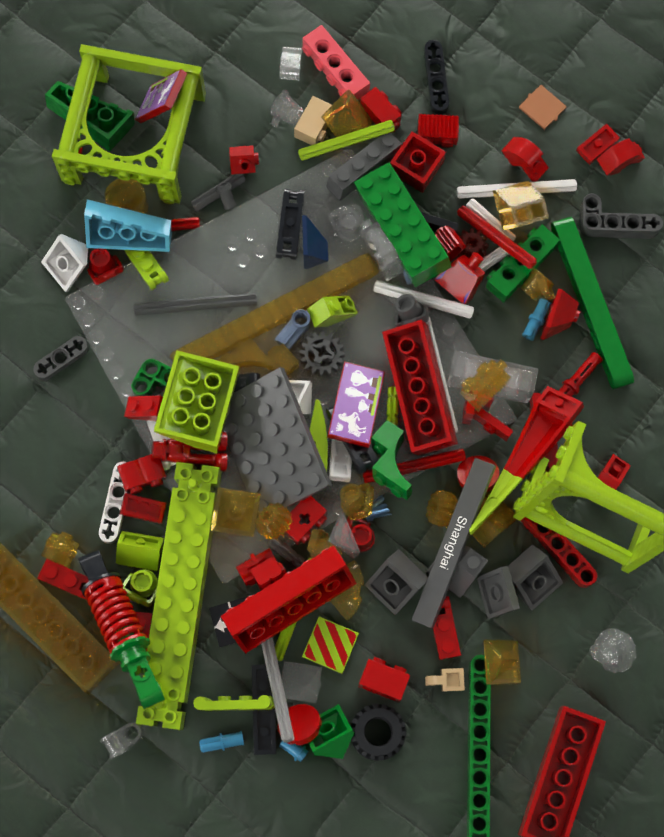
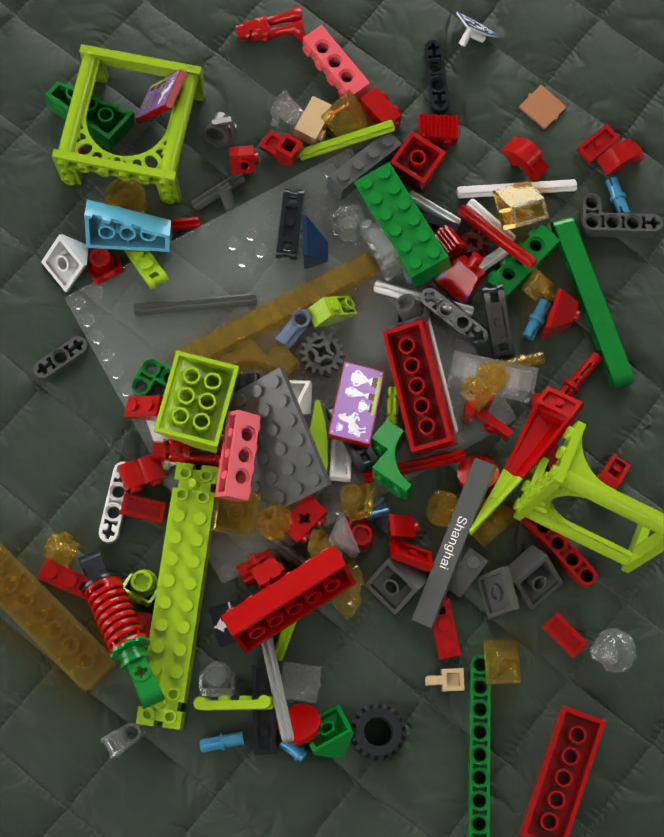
(139, 550): lime panel -> none
(217, 677): none -> clear piece
(219, 129): none -> dark grey piece
(230, 464): none -> coral brick
(260, 30): none -> red piece
(284, 149): none -> red brick
(290, 63): clear panel -> none
(330, 645): tile -> none
(384, 680): red brick -> none
(402, 527): none -> red slope
(411, 555): none -> red plate
(432, 208): none -> white axle
(456, 312): none -> black beam
(474, 30): none -> shield
(498, 322): none -> black plate
(528, 360): none -> clear yellow pin
(564, 635): none -> red plate
(617, 196): none -> dark azure pin

